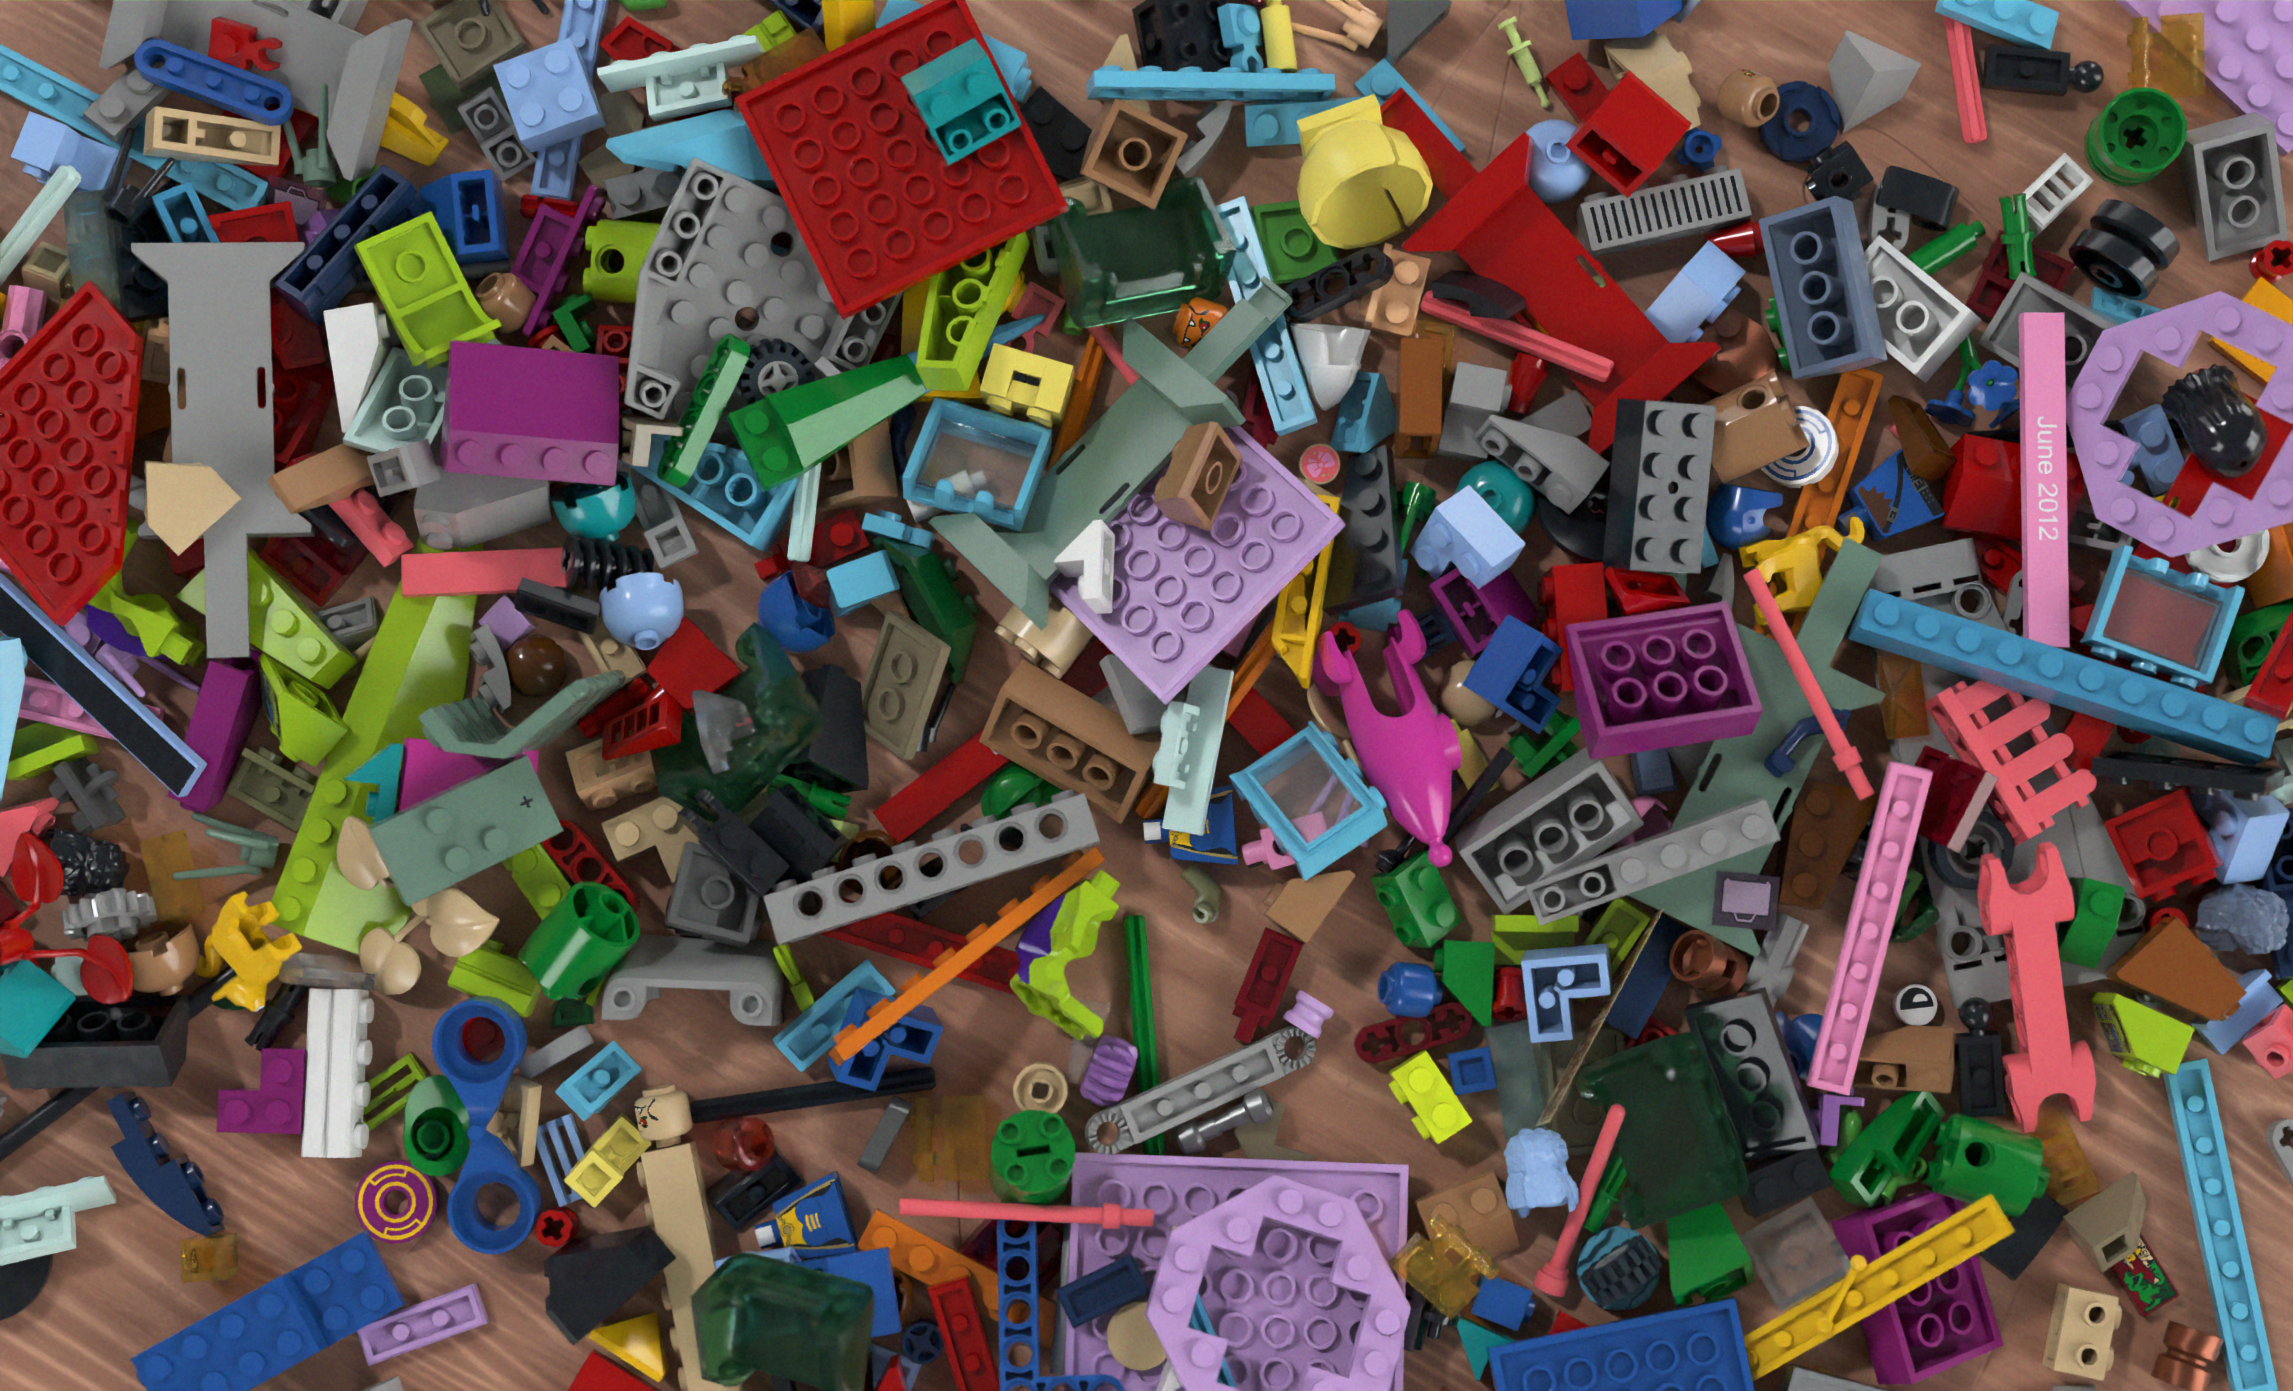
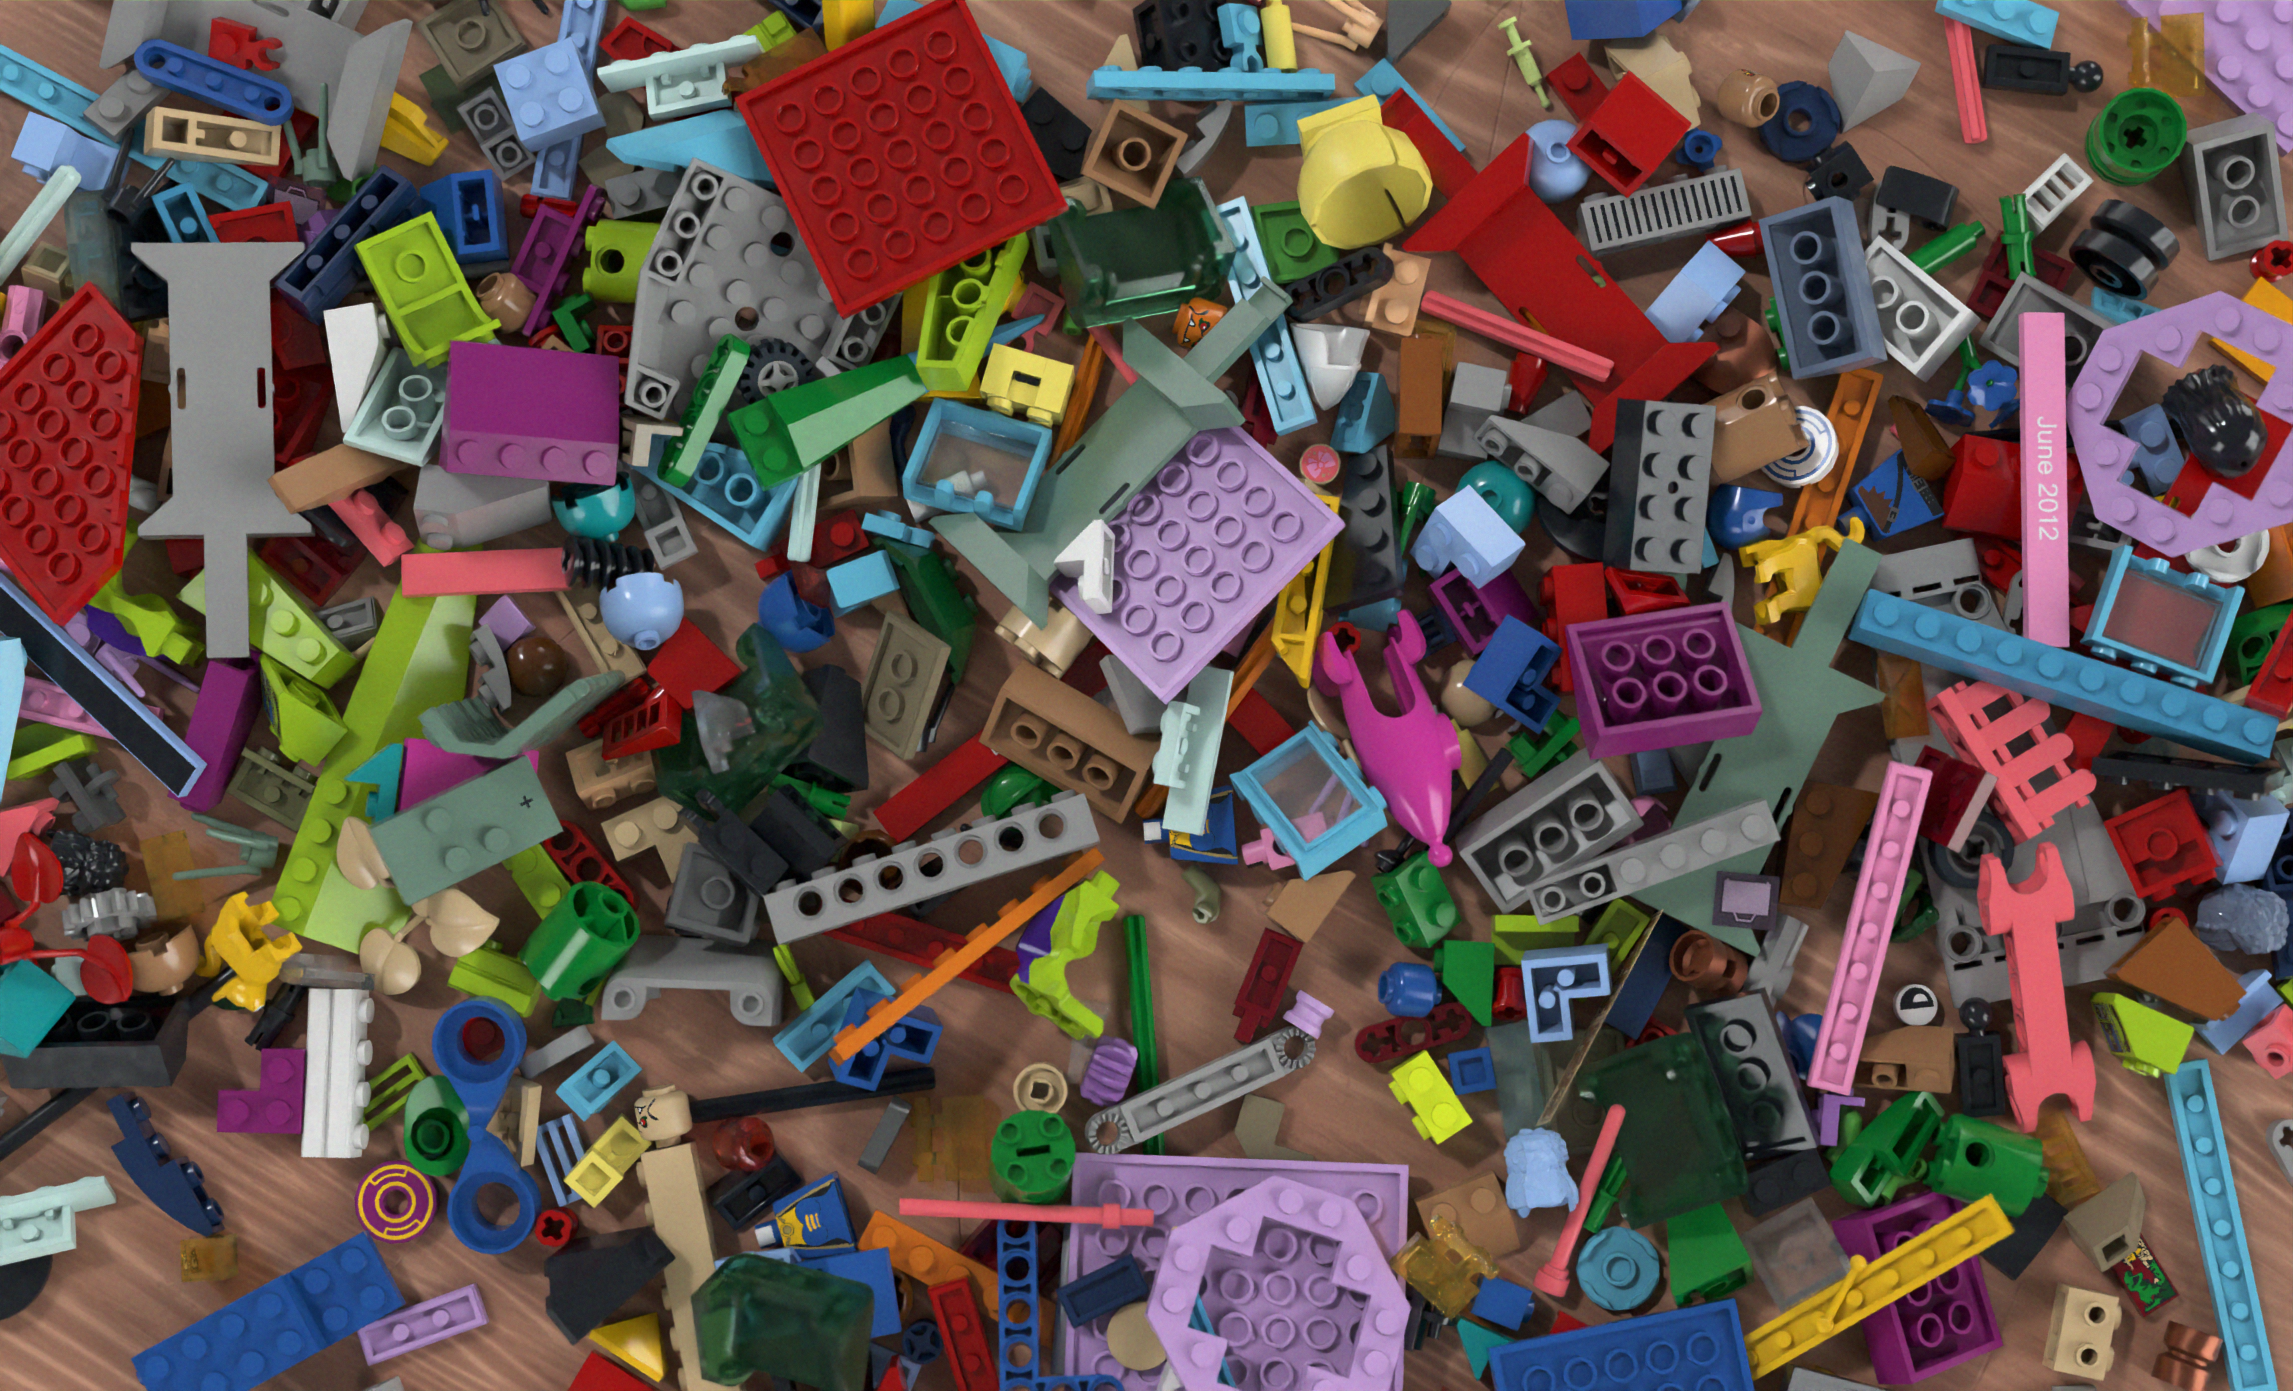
(184, 501): tan slope -> none
(403, 468): light grey slope -> none
(557, 606): black plate -> none
(961, 101): teal slope -> none
(1198, 476): medium nougat slope -> none
(1256, 1108): flat silver piece -> none
(1485, 295): black slope -> none
(1620, 1271): black wheel -> none
(1779, 759): dark blue piece -> none
(1846, 757): coral bar -> none
(2094, 922): green slope -> none

